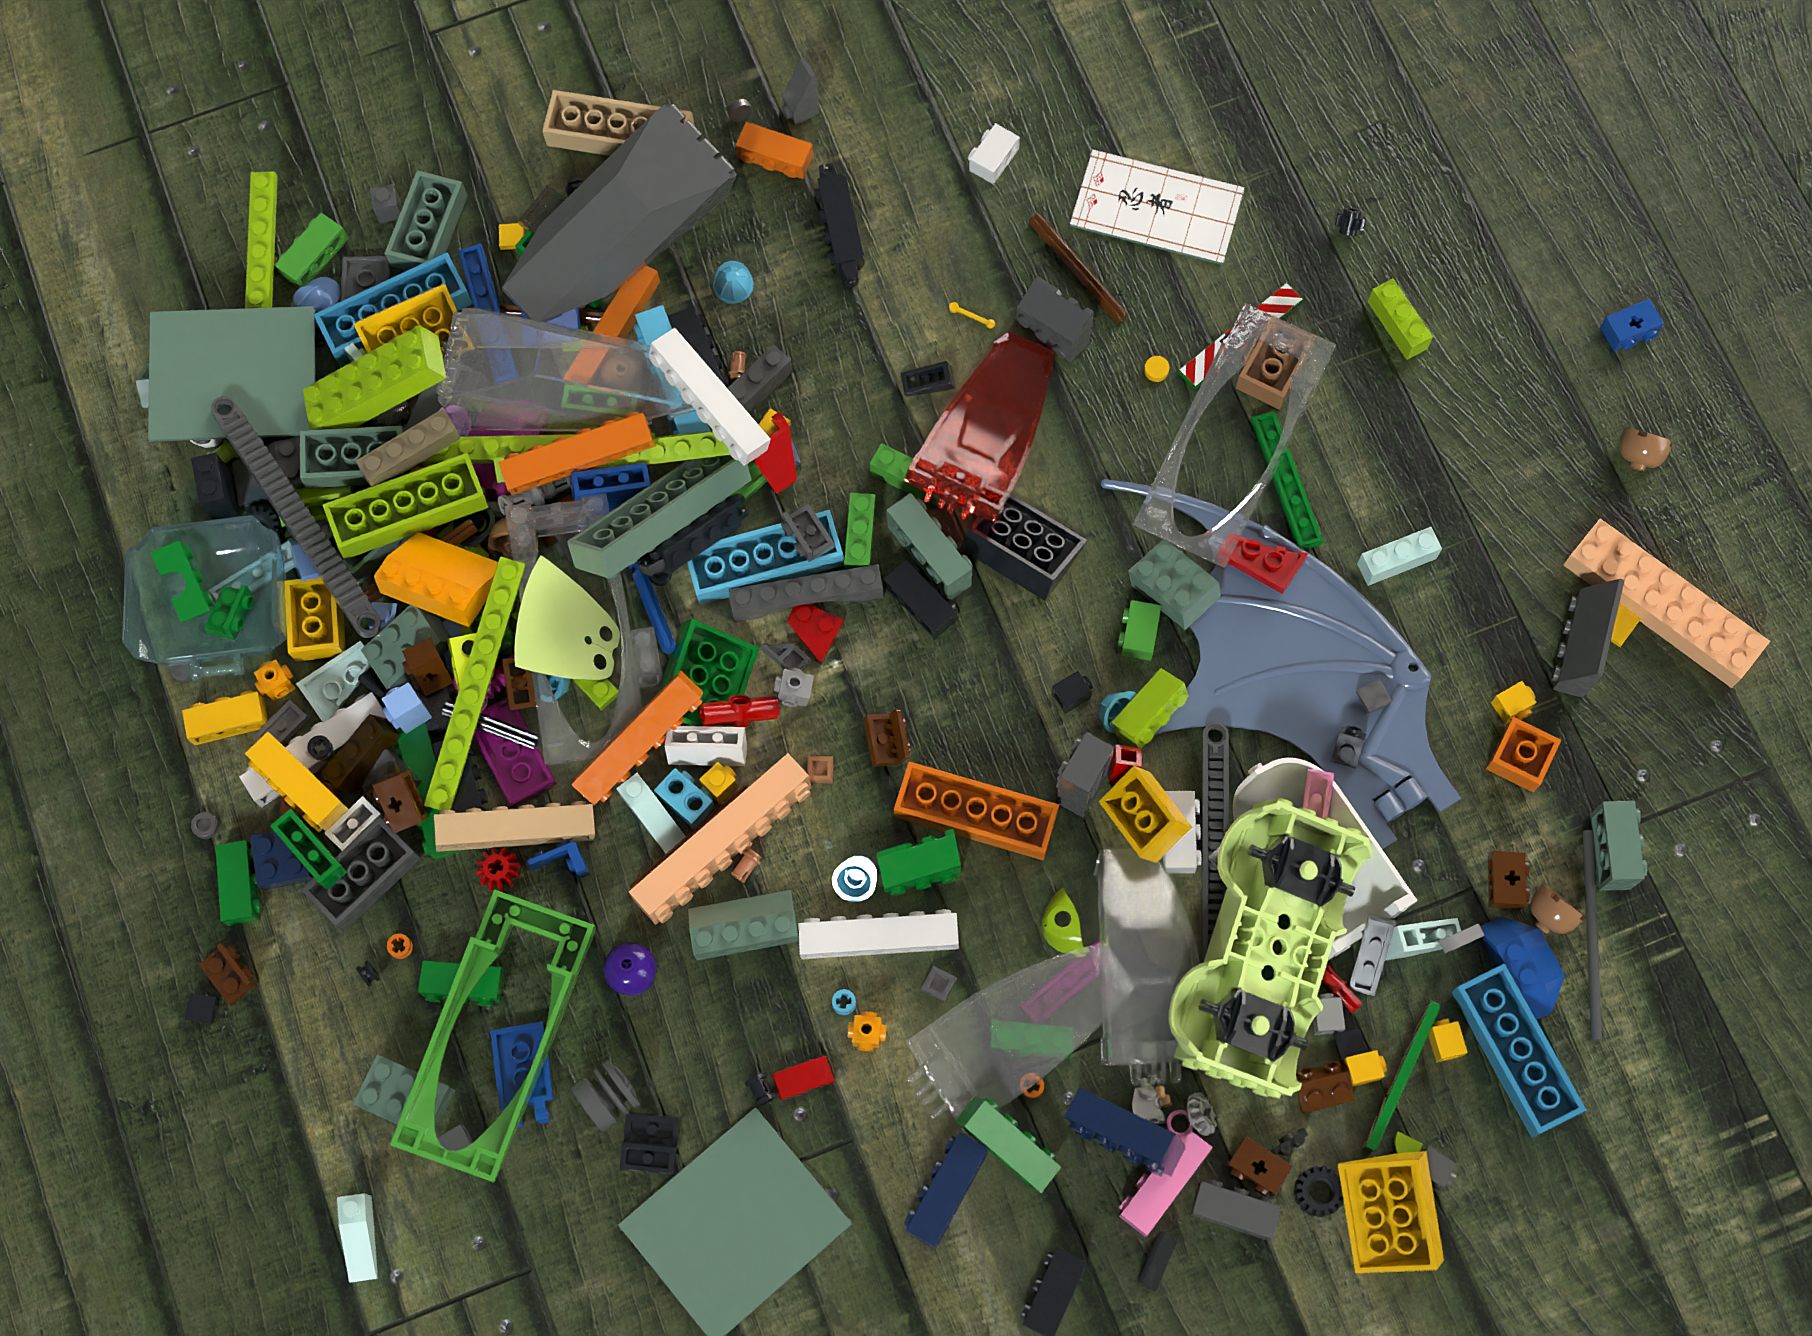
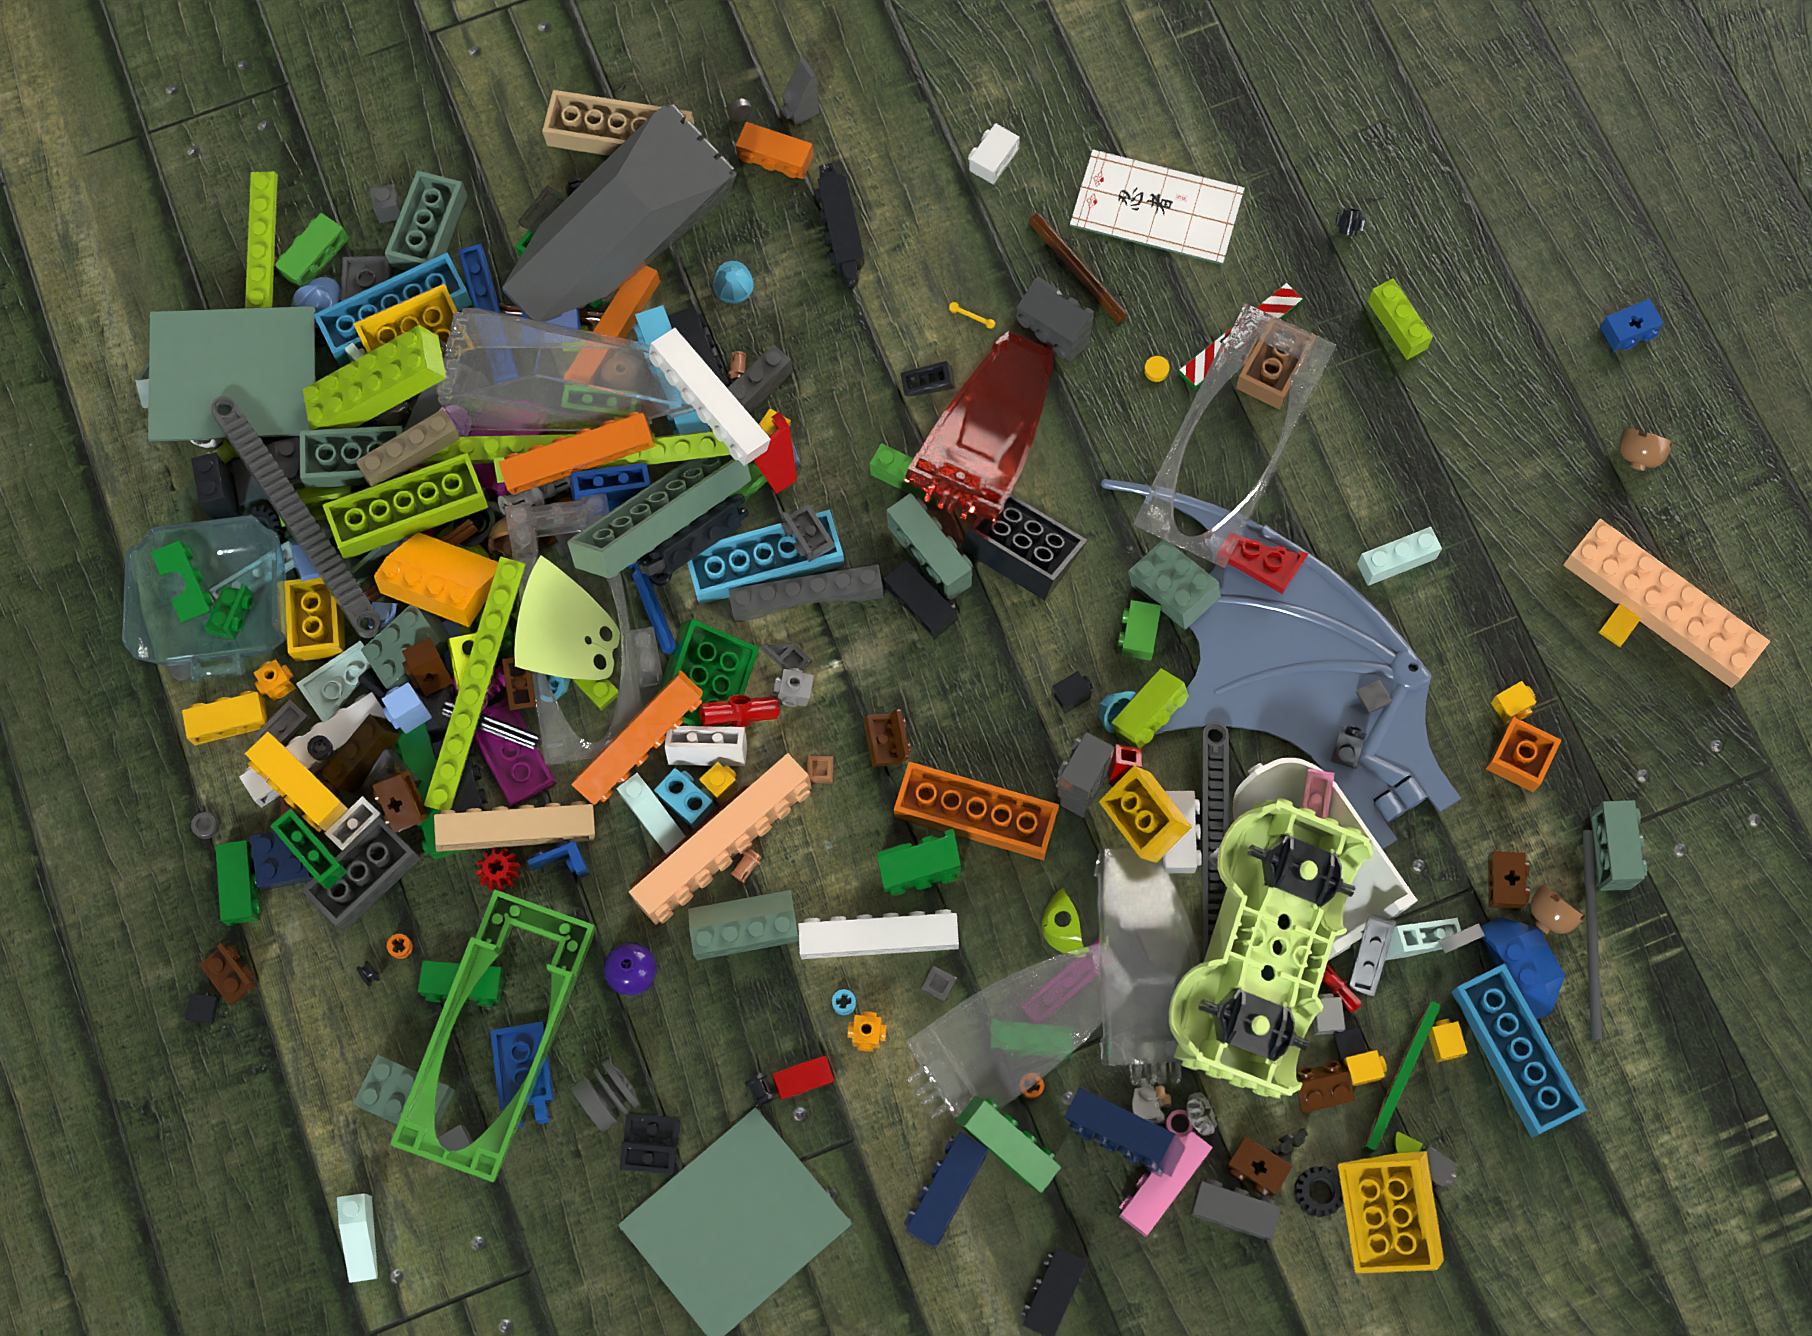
(510, 235): yellow tile -> none
(815, 628): red wing -> none
(855, 879): piece -> none
(860, 530): bright green brick -> none
(1157, 1261): black slope -> none
(1287, 483): green tile -> none
(1587, 637): dark grey slope -> none

